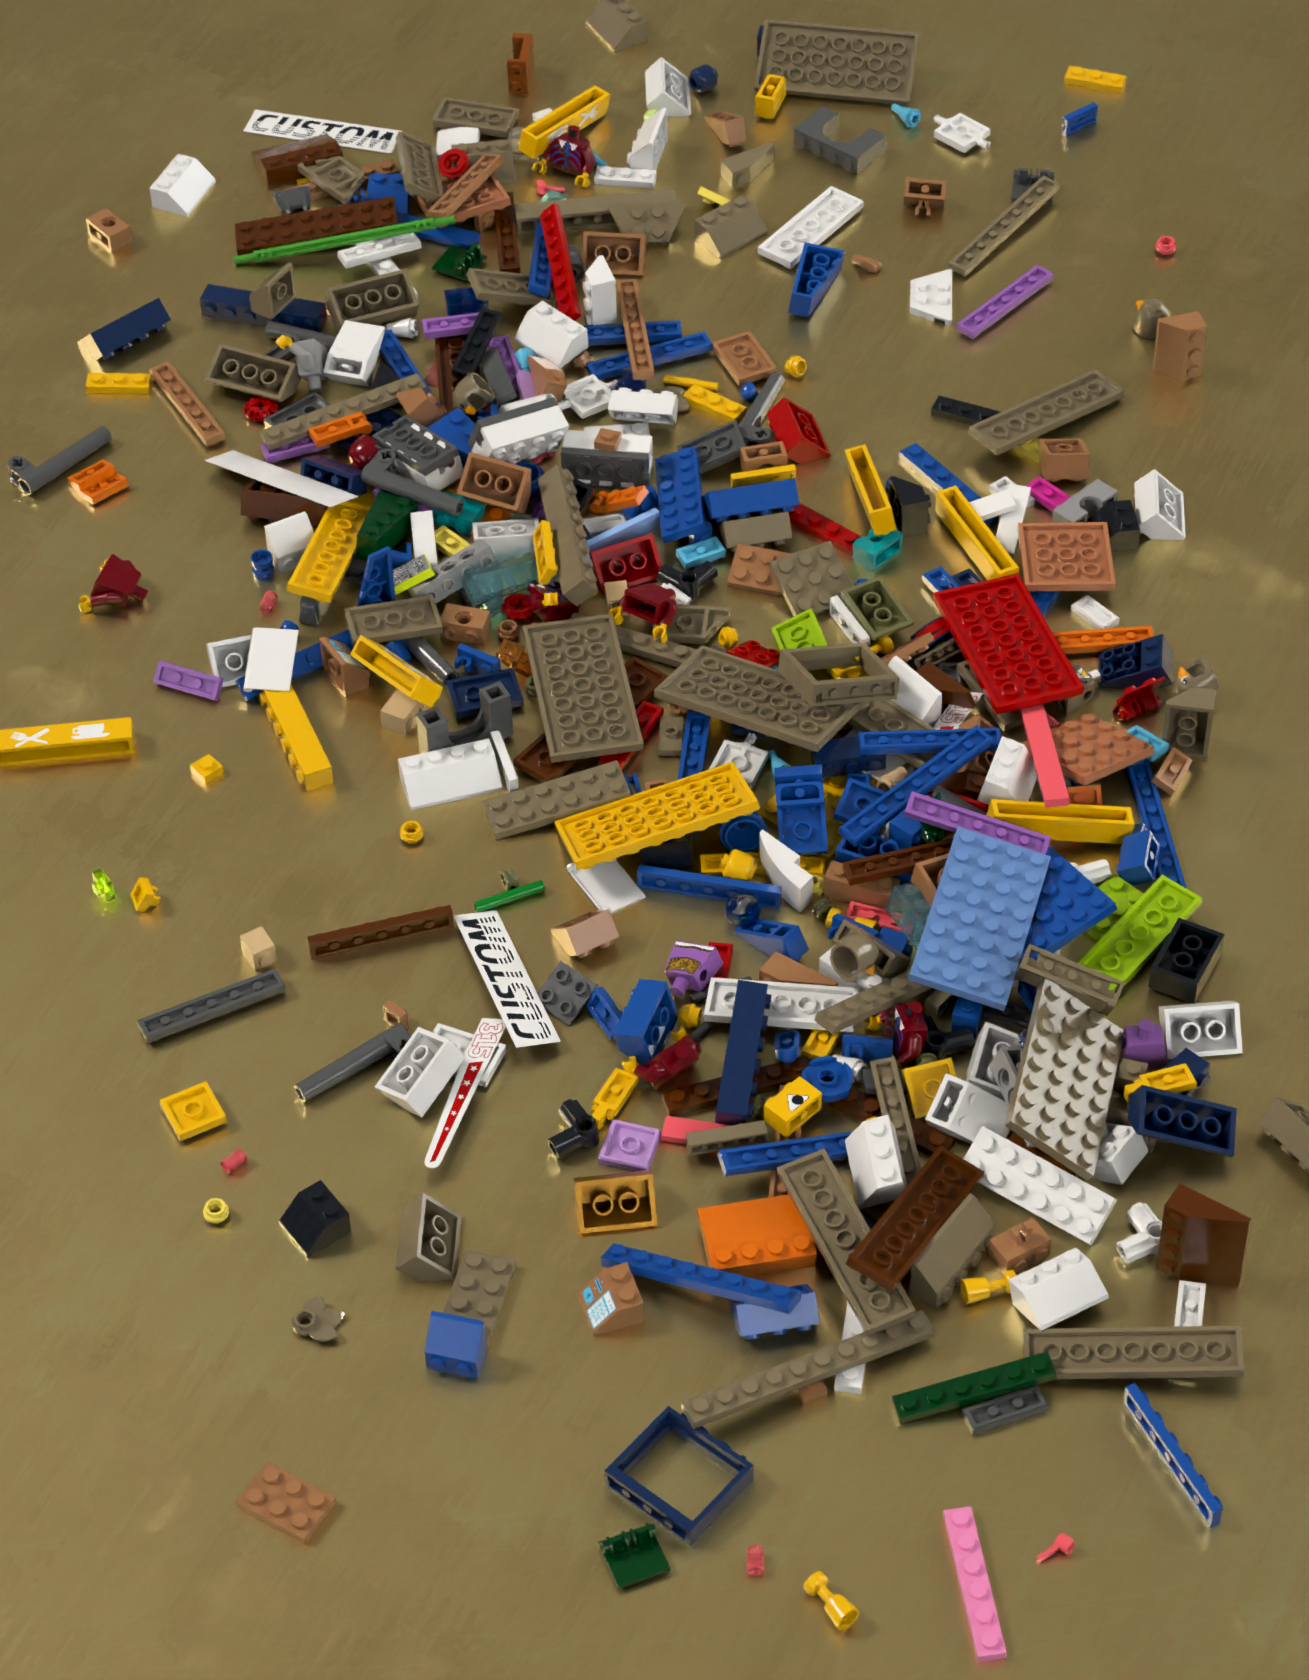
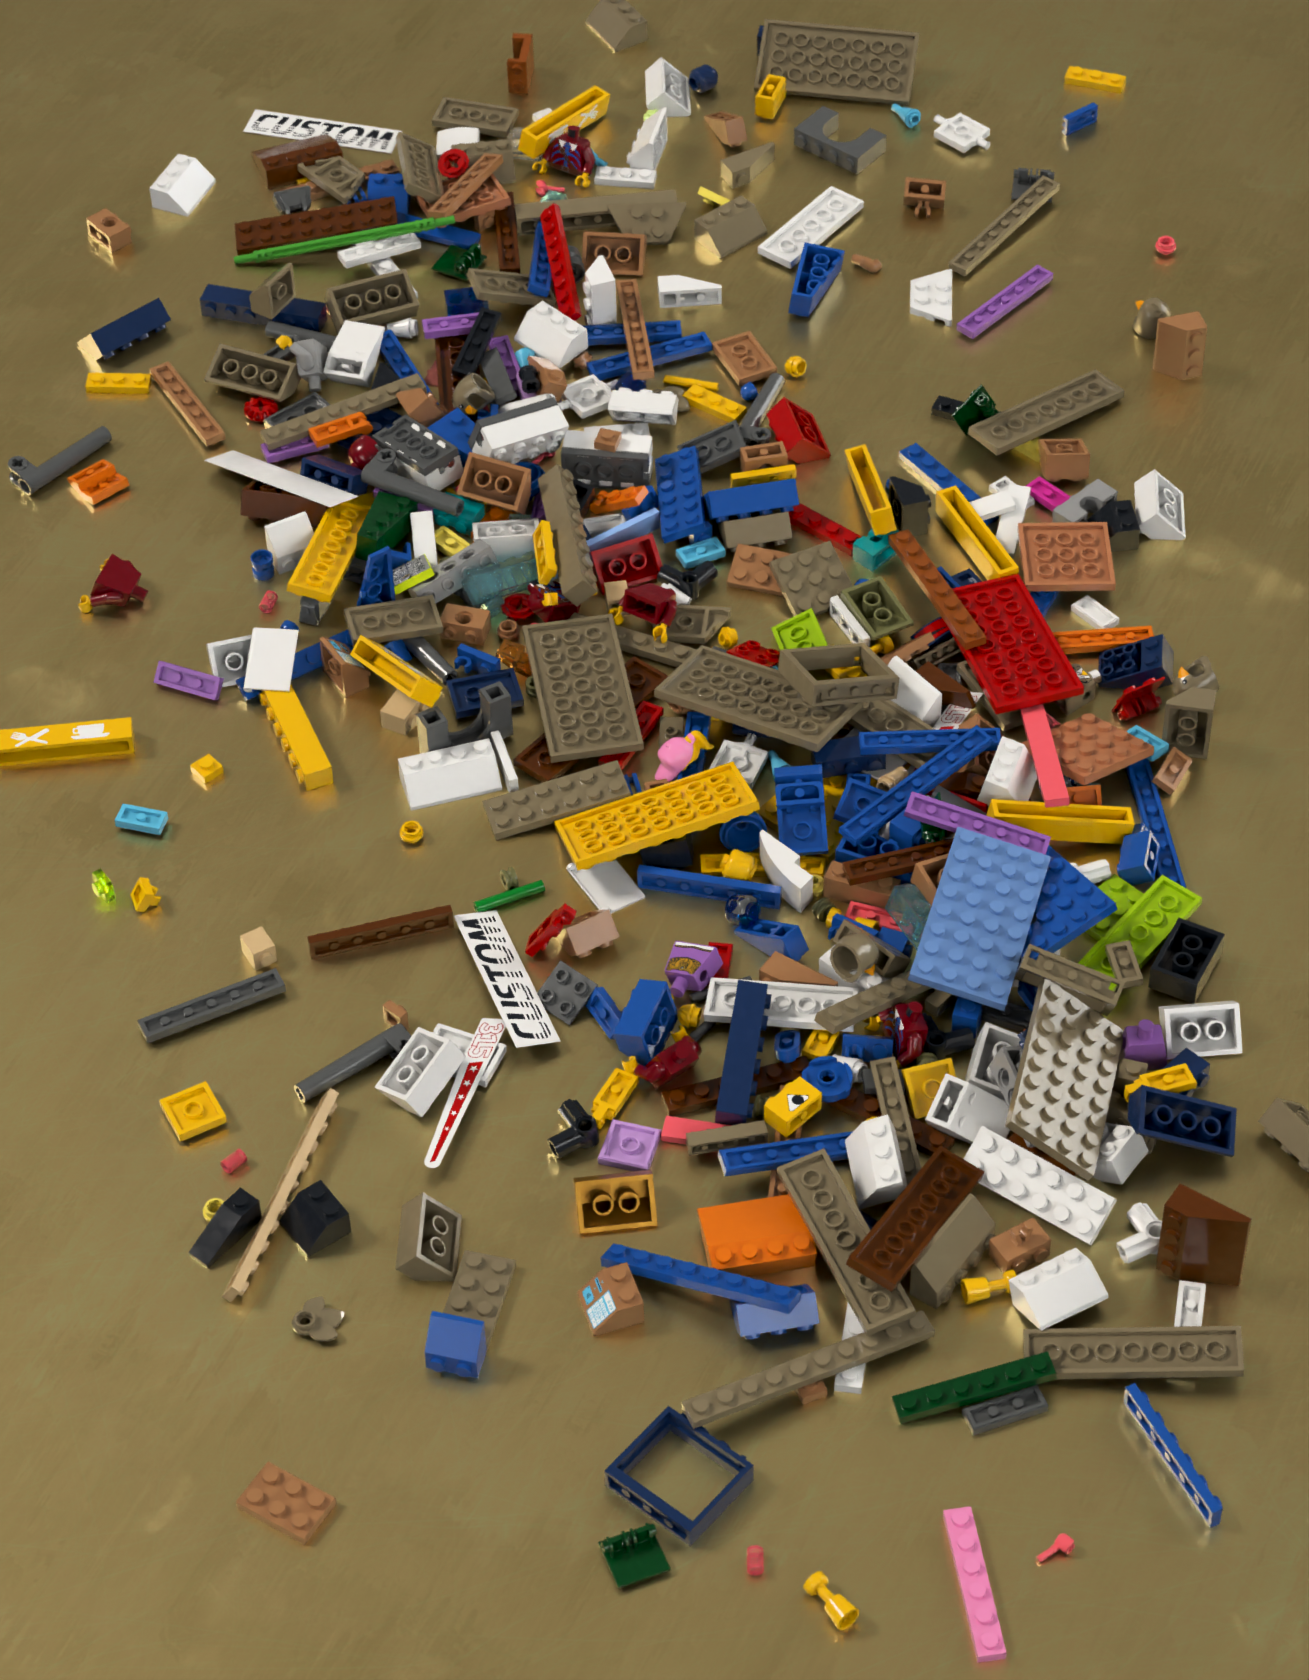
(141, 819): none -> medium azure plate
(226, 1227): none -> black slope
(278, 1202): none -> tan plate
(530, 382): none -> black bush
(549, 928): none -> red hinge
(679, 753): none -> bright pink hair
(686, 291): none -> white slope
(937, 589): none -> dark orange plate
(974, 409): none -> dark green hinge
(1124, 963): none -> dark tan plate

